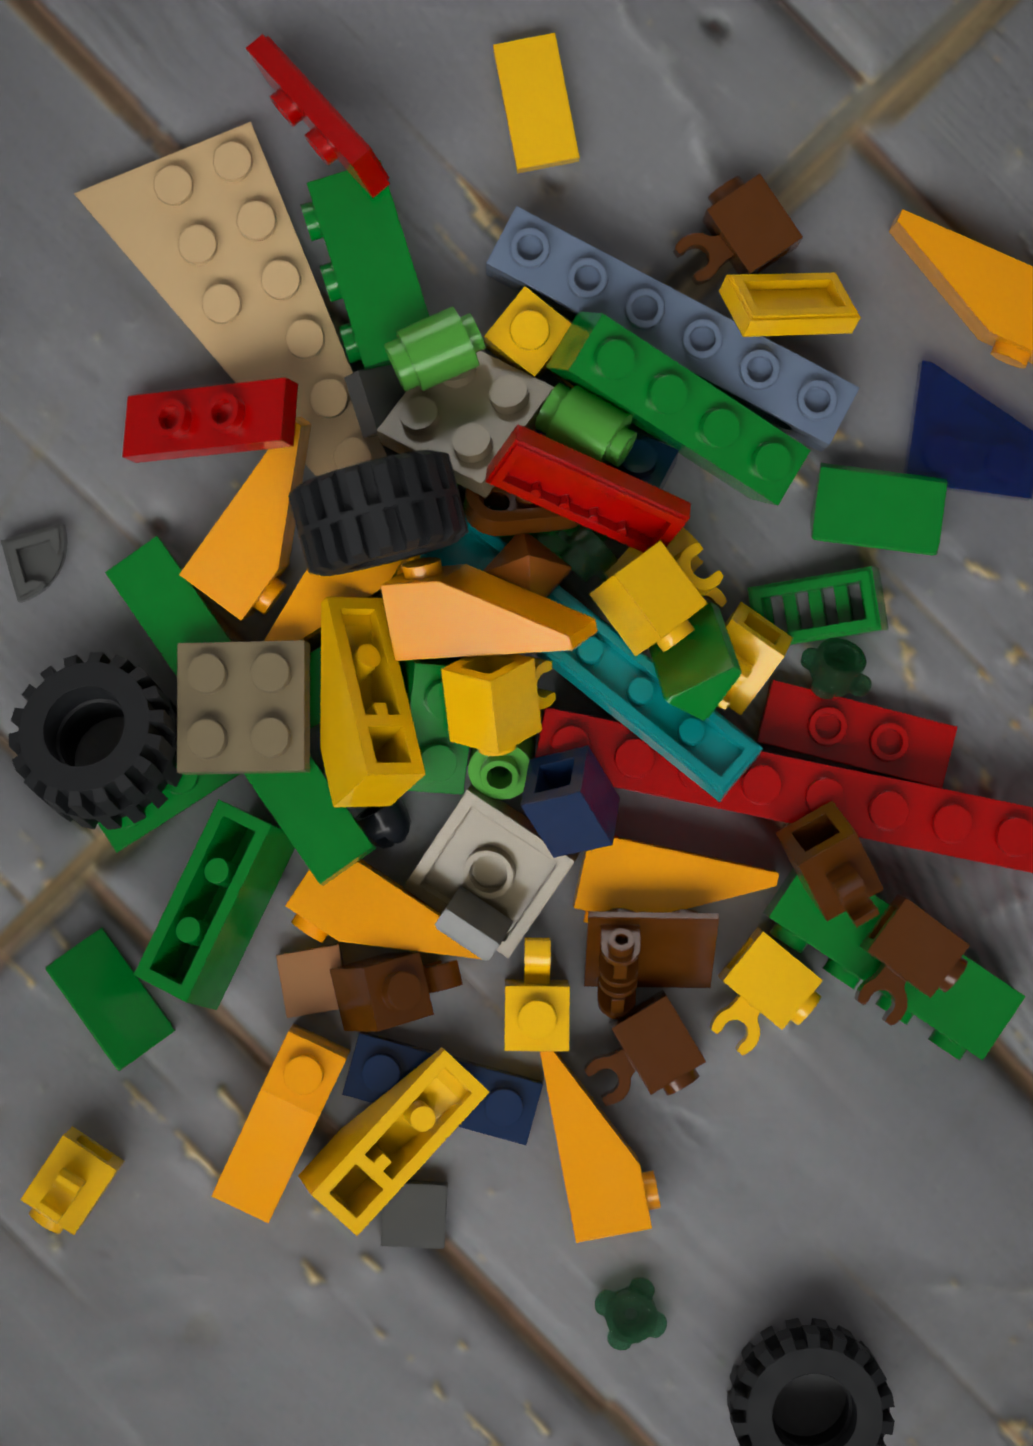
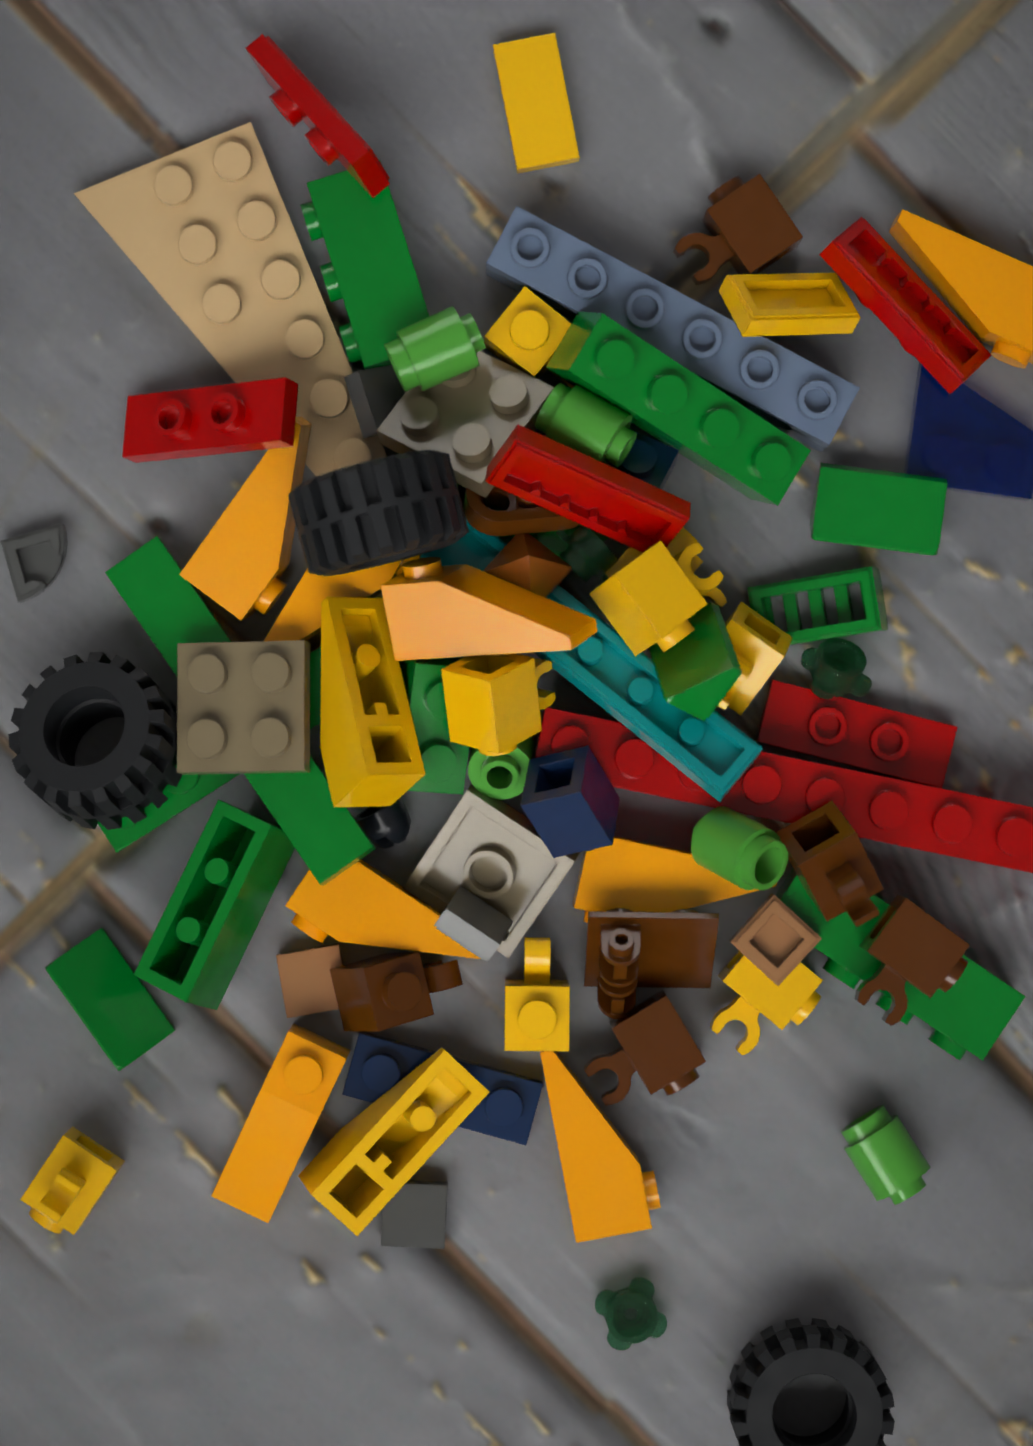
(738, 849): none -> bright green brick
(775, 939): none -> medium nougat tile
(885, 1155): none -> bright green brick
(905, 305): none -> red plate

